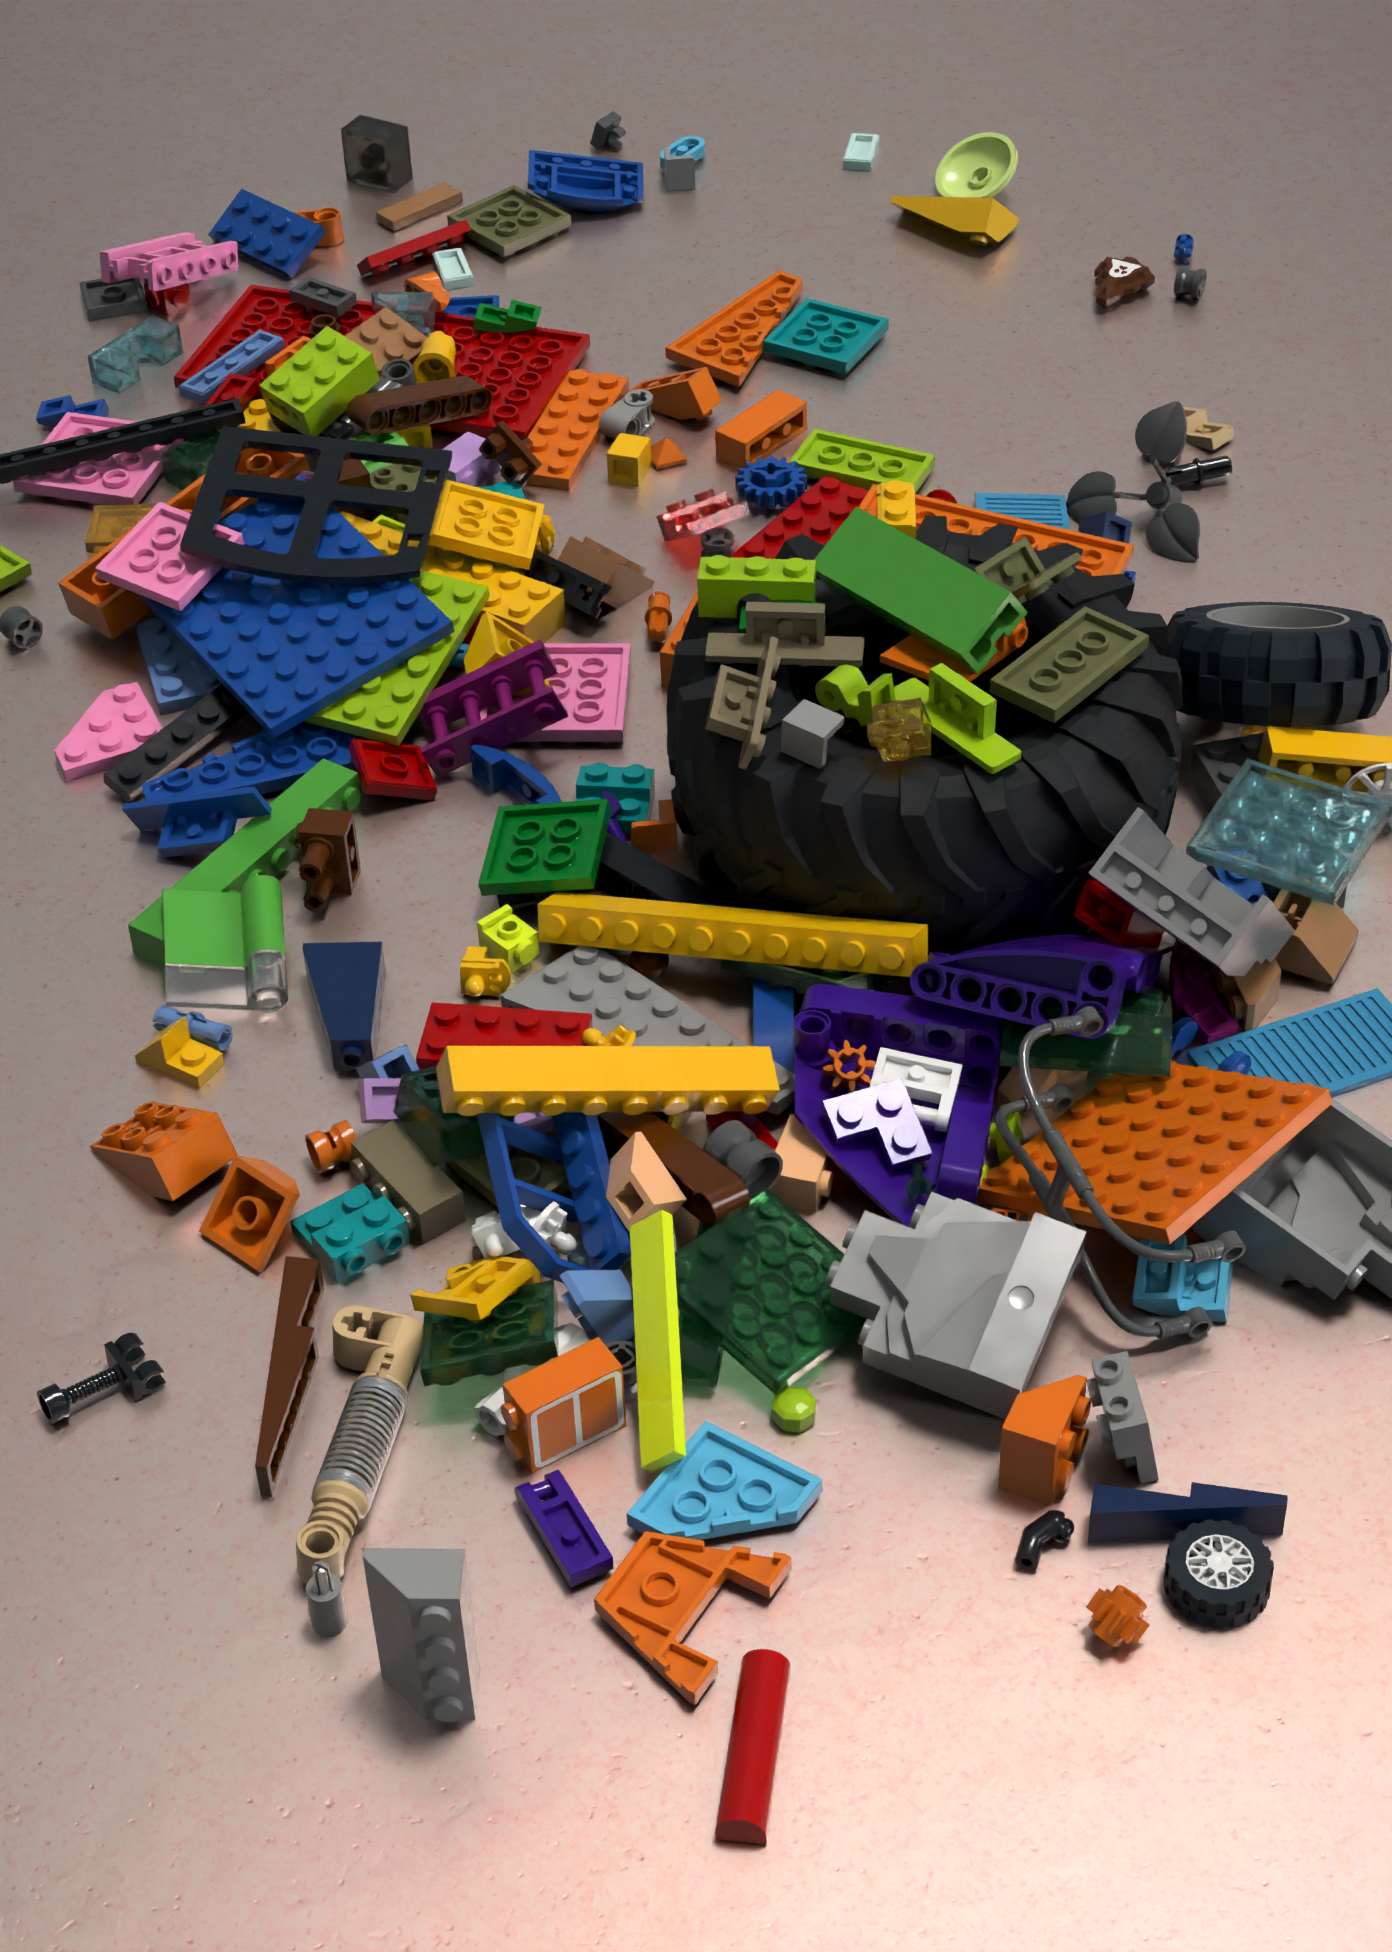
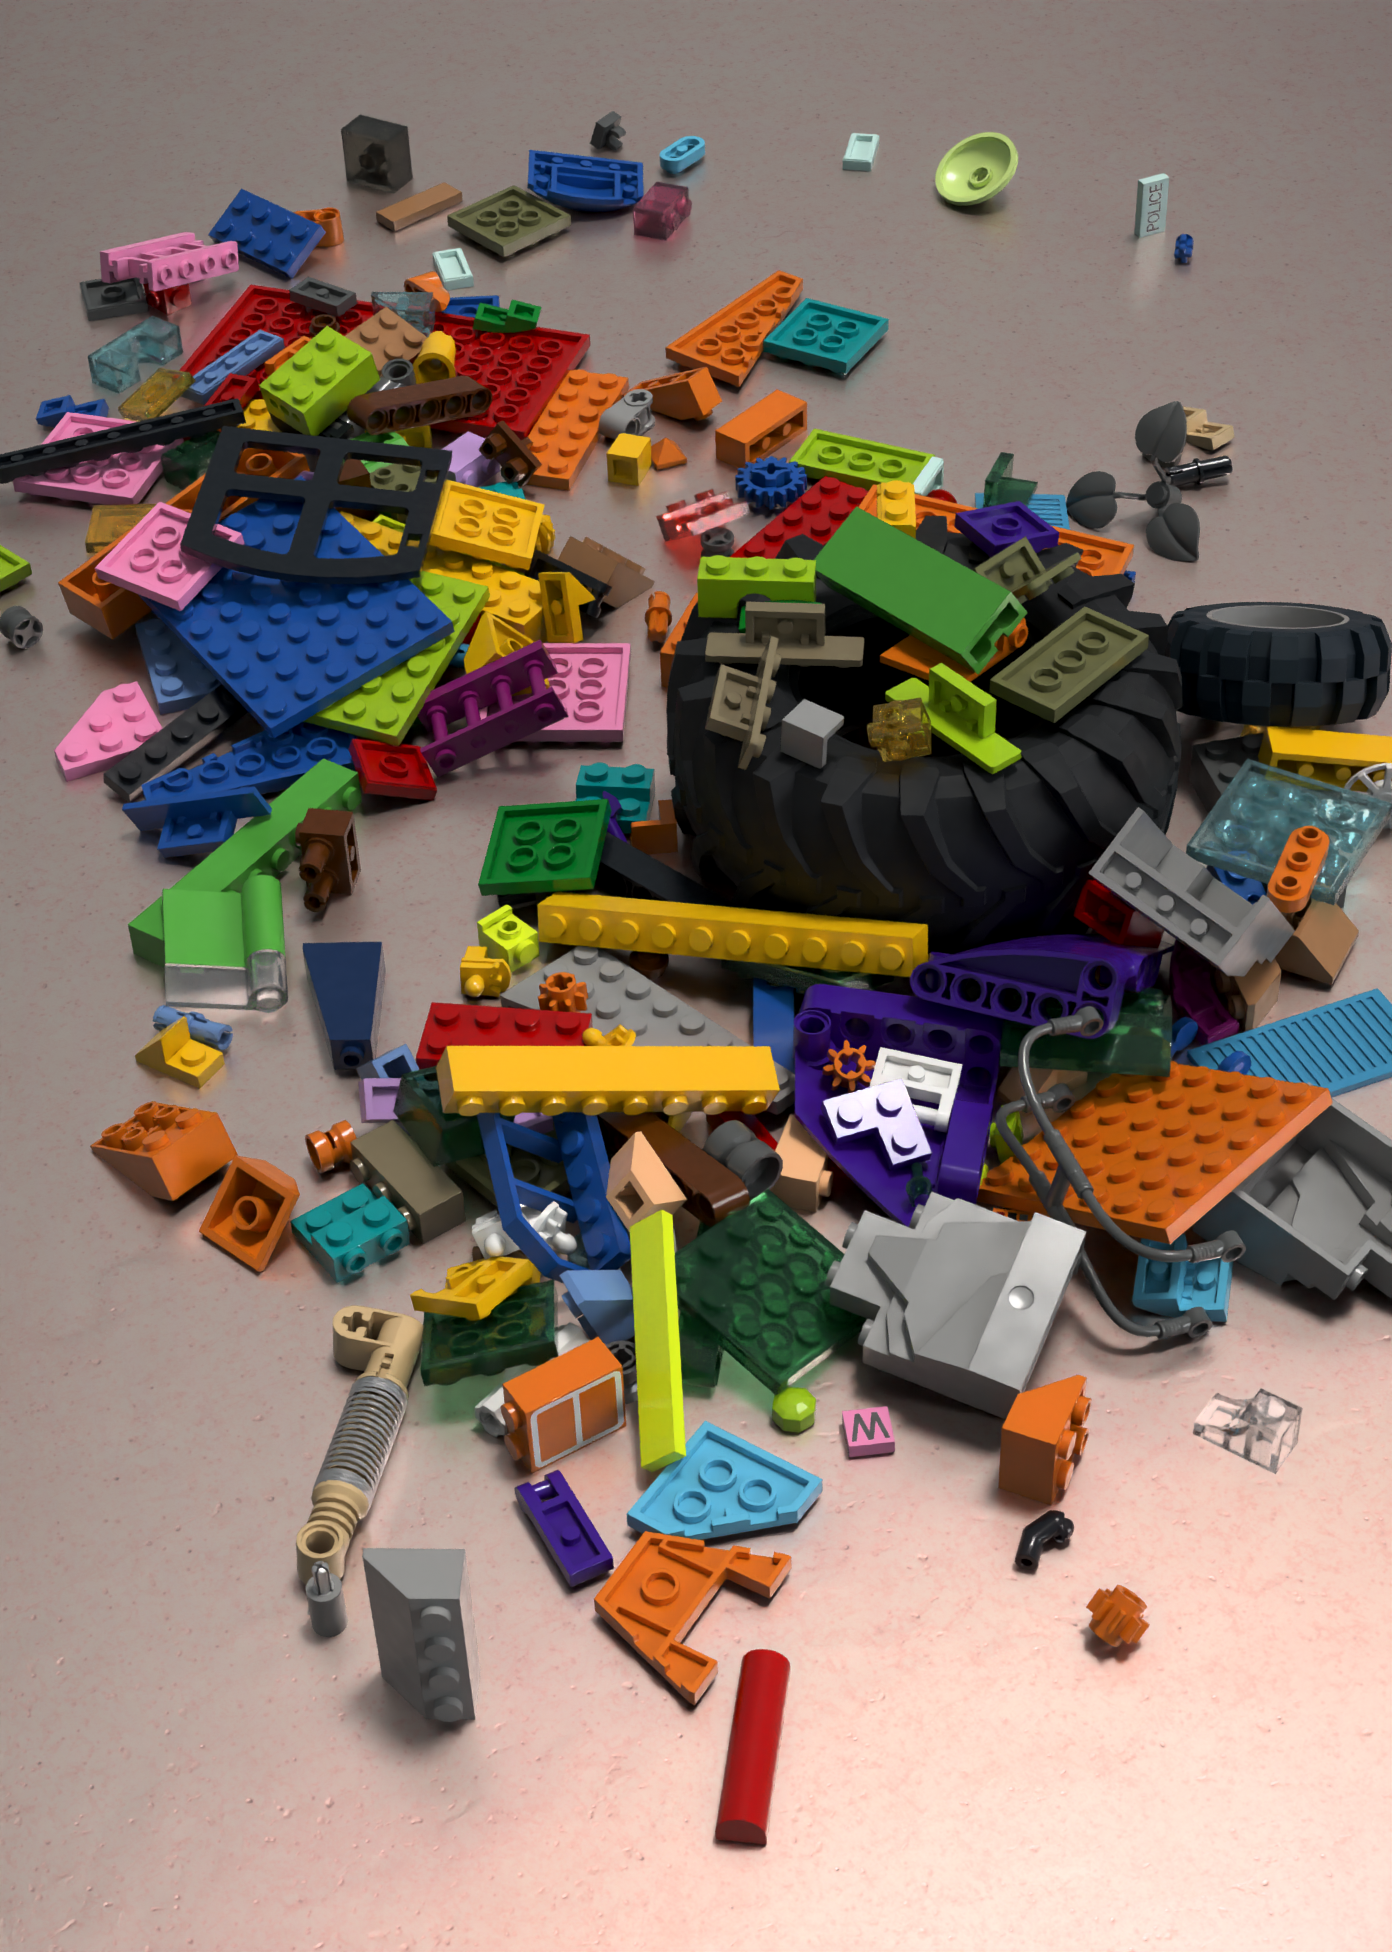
(120, 1356): black bar -> none
(156, 394): none -> clear yellow tile
(291, 1366): reddish brown slope -> none
(405, 252): red plate -> none
(502, 770): blue slope -> none
(561, 600): none -> yellow slope
(563, 993): none -> orange gear
(661, 211): none -> clear pink brick
(678, 171): light grey panel -> none
(848, 690): lime leg -> none
(868, 1431): none -> bright pink tile
(930, 477): none -> light aqua tile
(968, 217): yellow wedge -> none
(1002, 488): none -> clear green panel
(1004, 524): none -> dark purple plate
(1106, 526): dark blue panel -> none
(1120, 280): reddish brown rock -> none
(1124, 1413): light grey plate -> none
(1149, 1515): dark blue slope -> none
(1151, 205): none -> light aqua tile
(1190, 282): dark grey wheel -> none
(1225, 1552): black wheel -> none
(1253, 1428): none -> clear arch
(1298, 869): none -> orange plate

